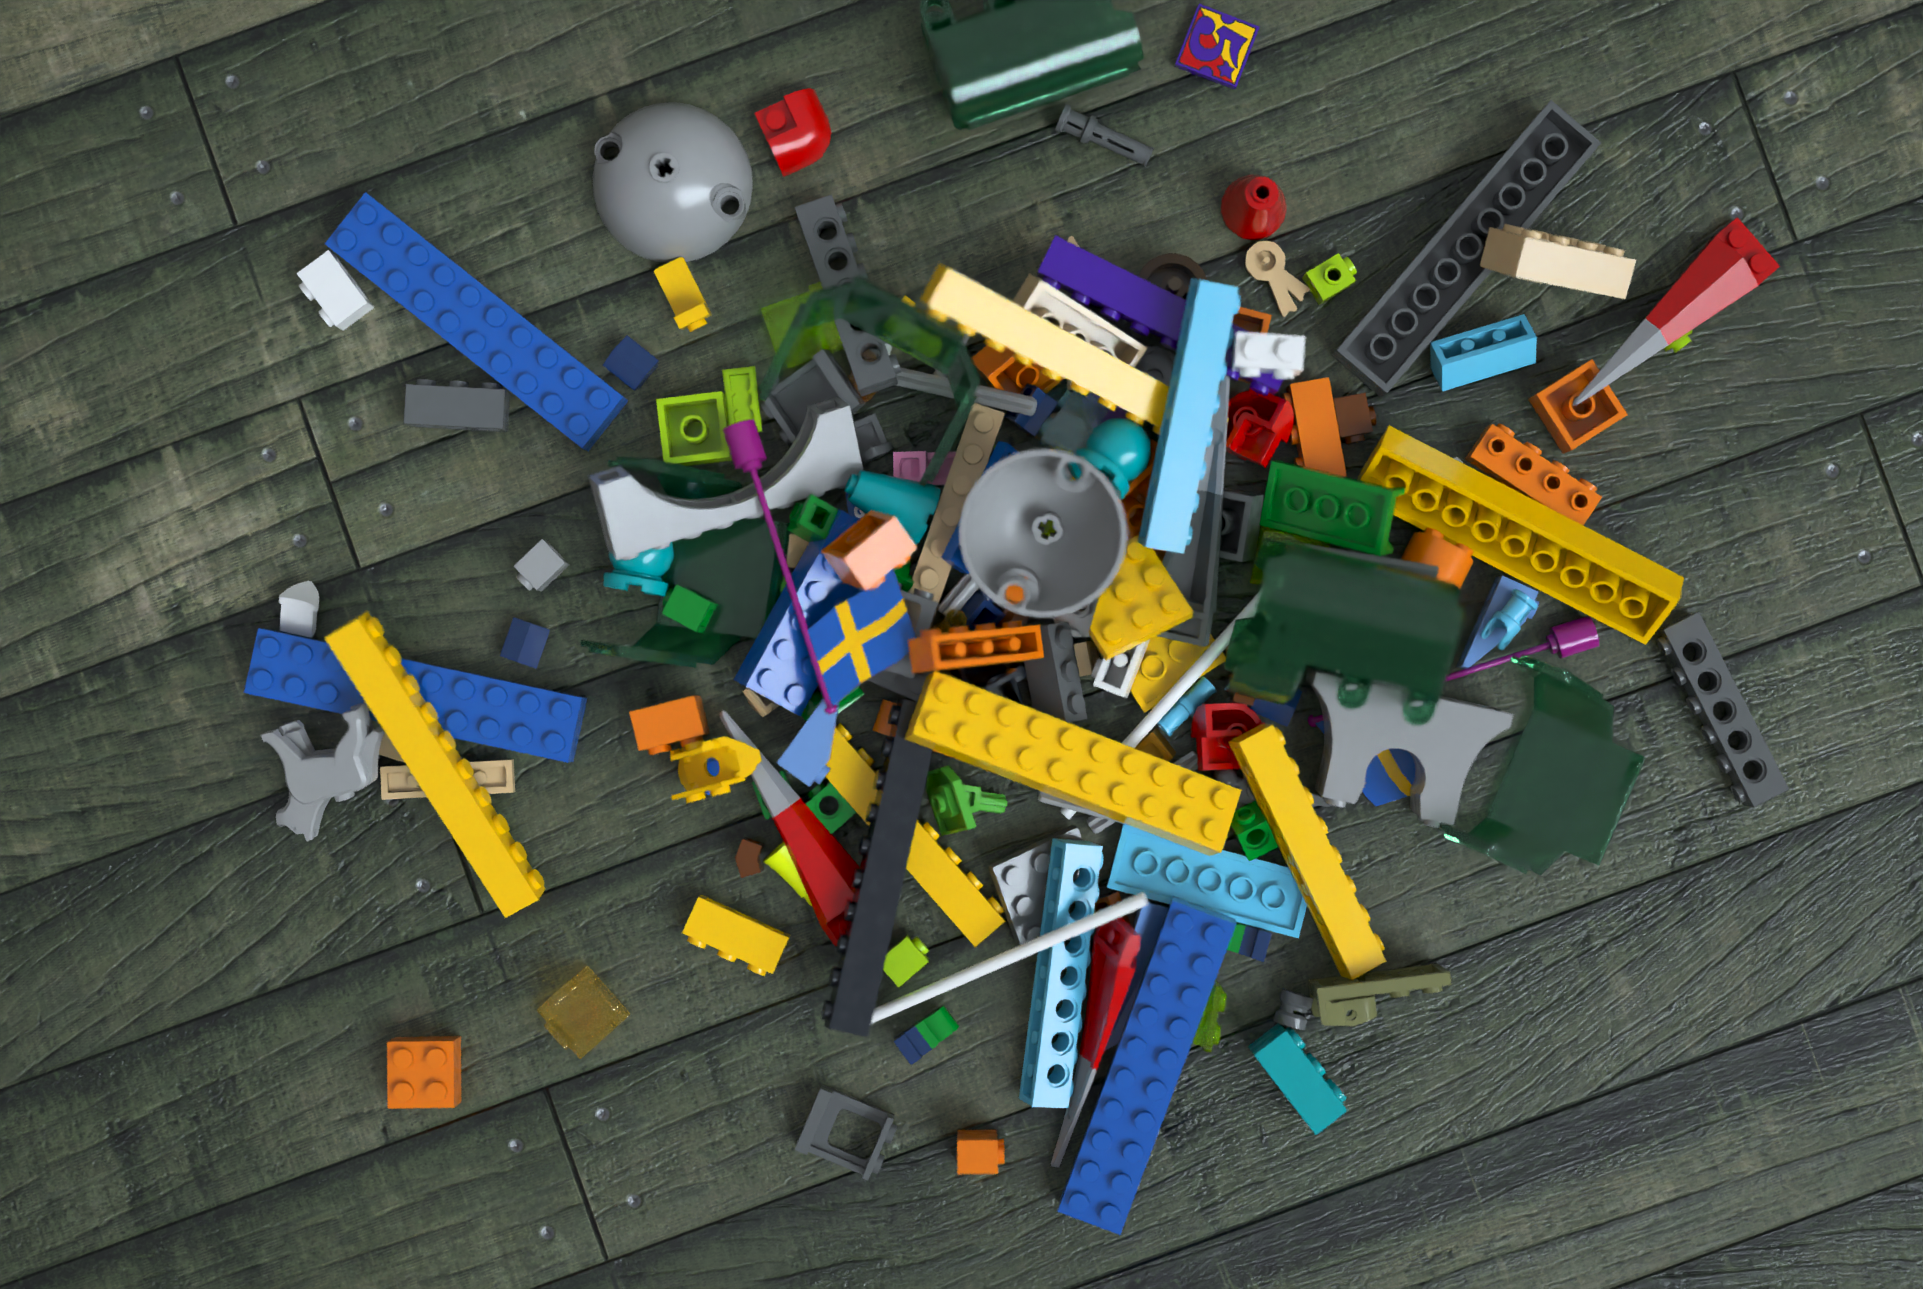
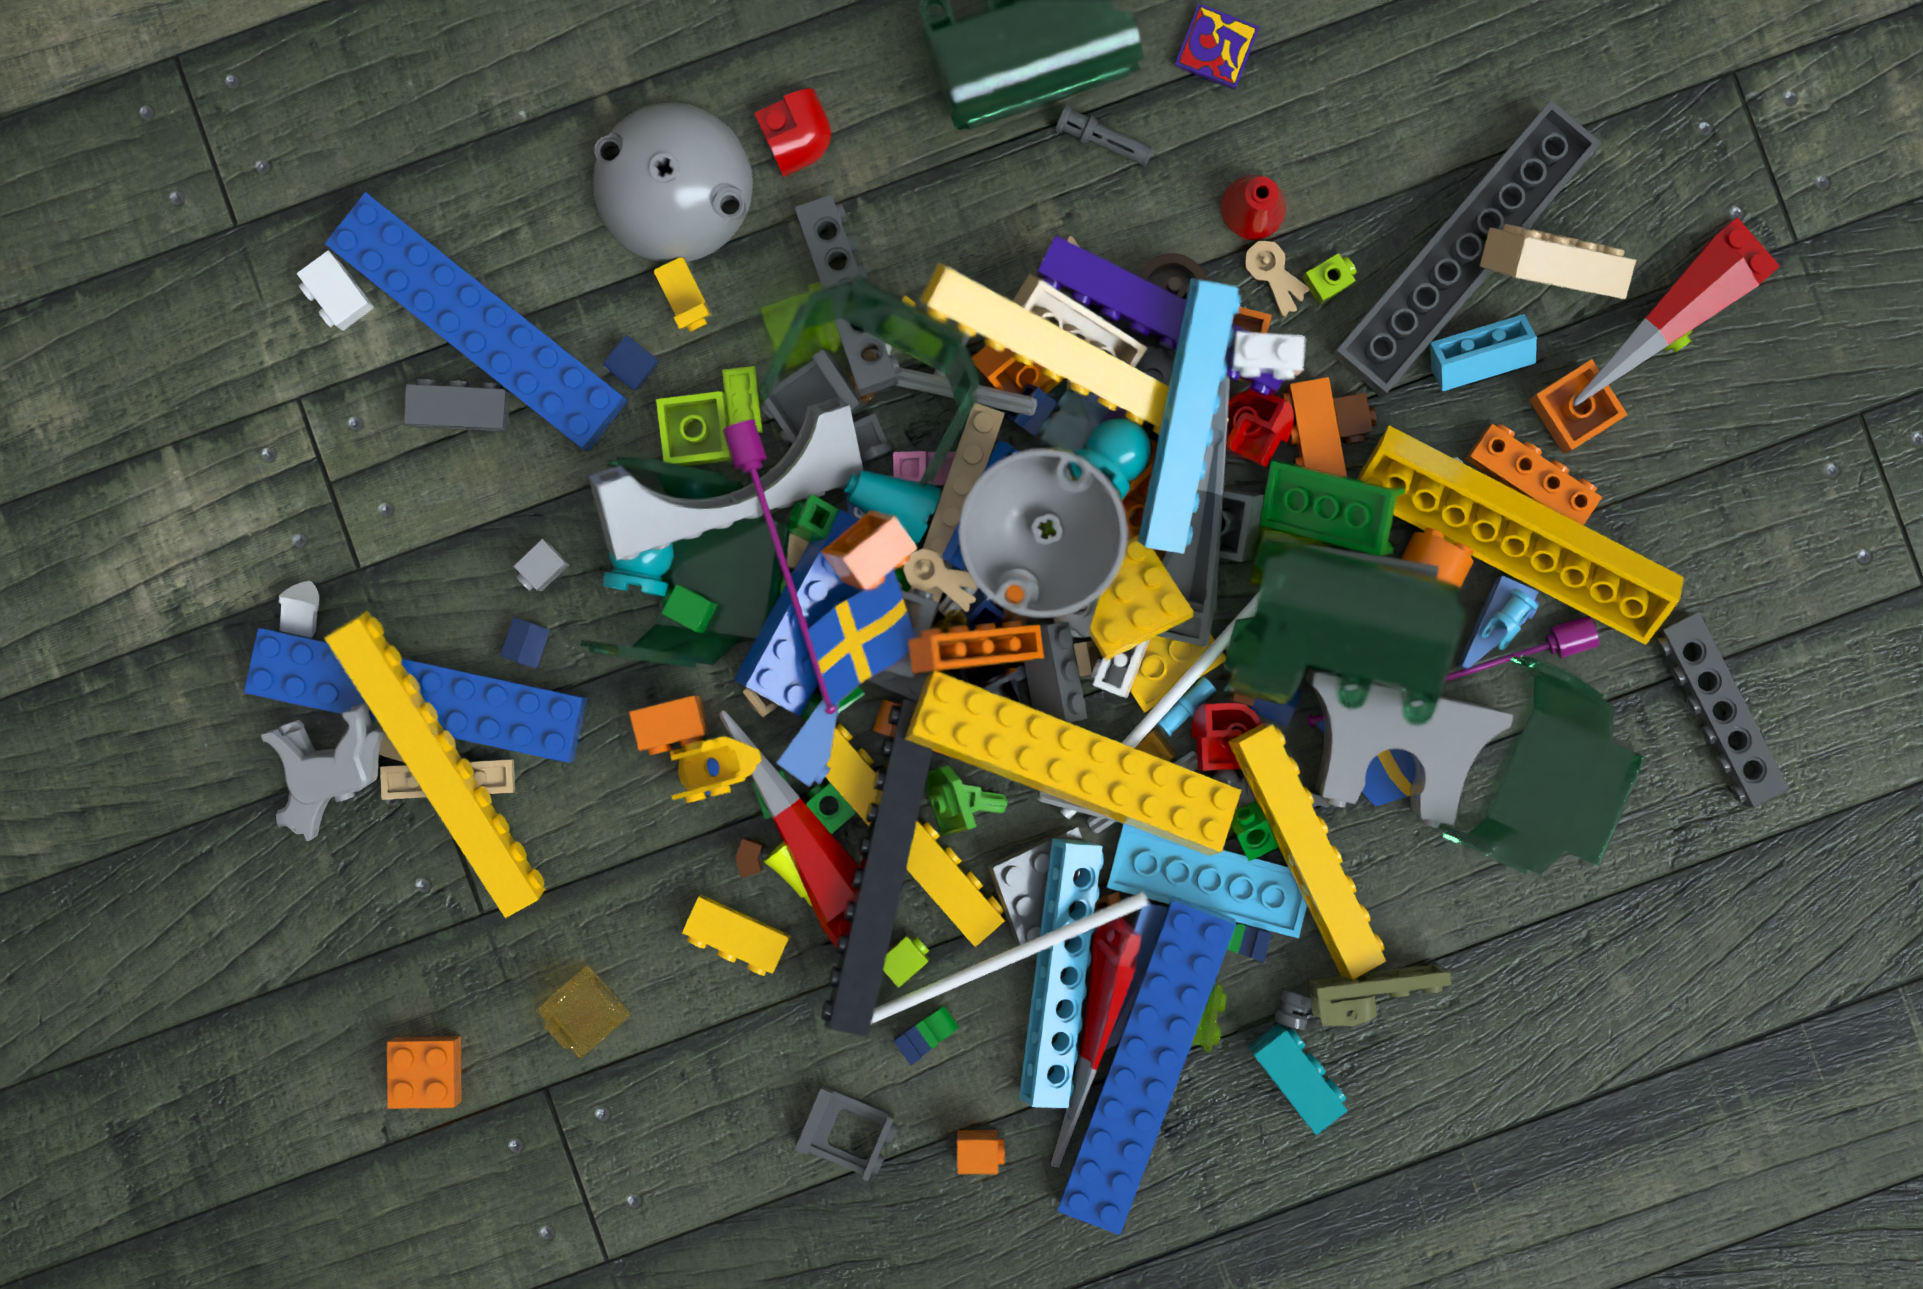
(927, 571): none -> tan piece

